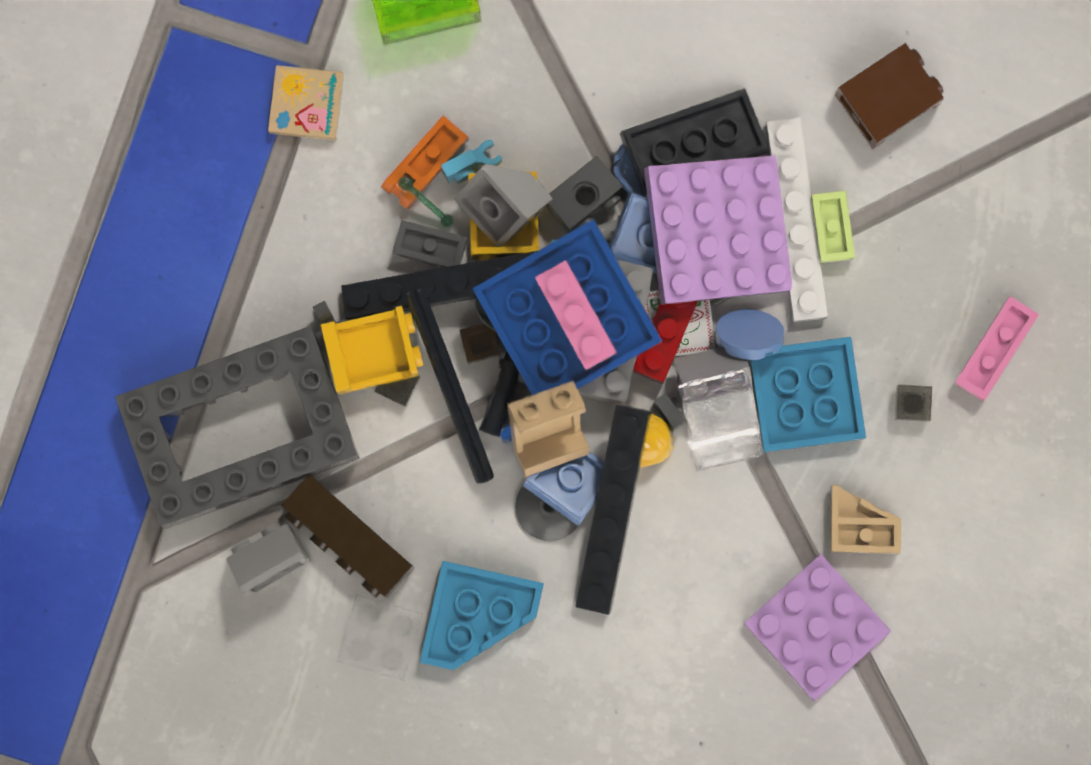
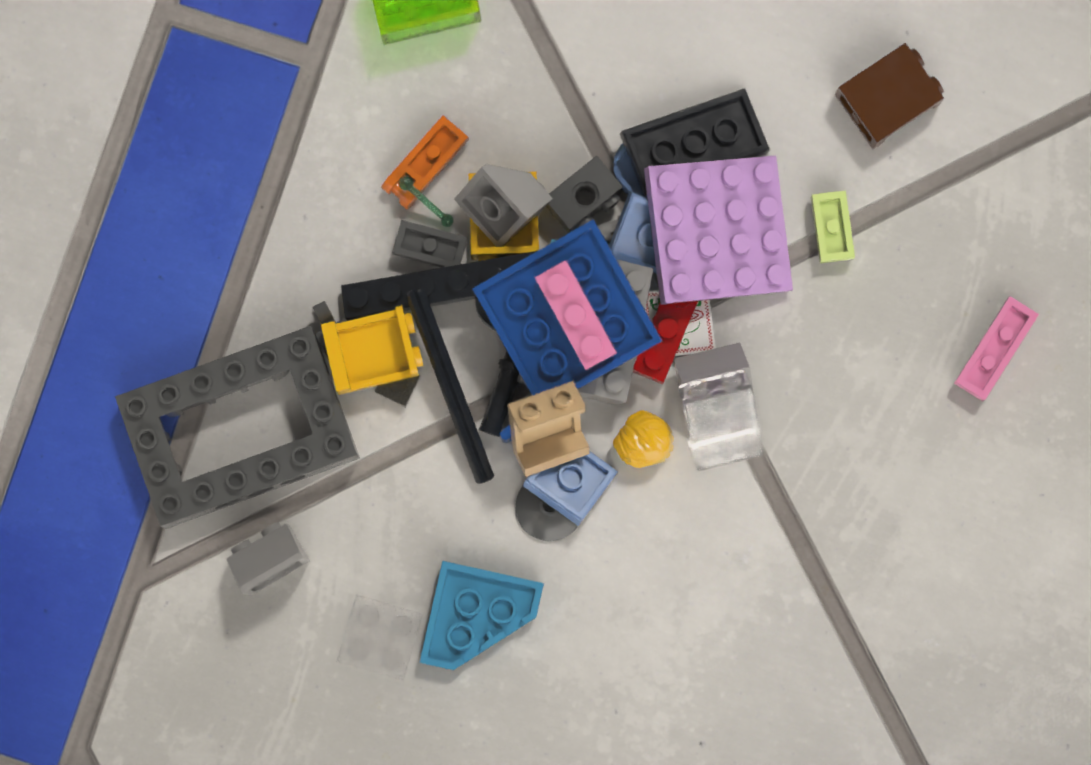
(306, 102): tan tile -> none
(347, 536): dark brown brick -> none
(460, 166): medium azure plate -> none
(479, 343): dark brown plate -> none
(613, 509): black plate -> none
(670, 410): dark grey plate -> none
(749, 334): medium blue tile -> none
(807, 289): white plate -> none
(808, 395): dark azure plate -> none
(817, 627): lavender plate -> none
(861, 526): tan wing -> none
(913, 403): clear smoke plate -> none

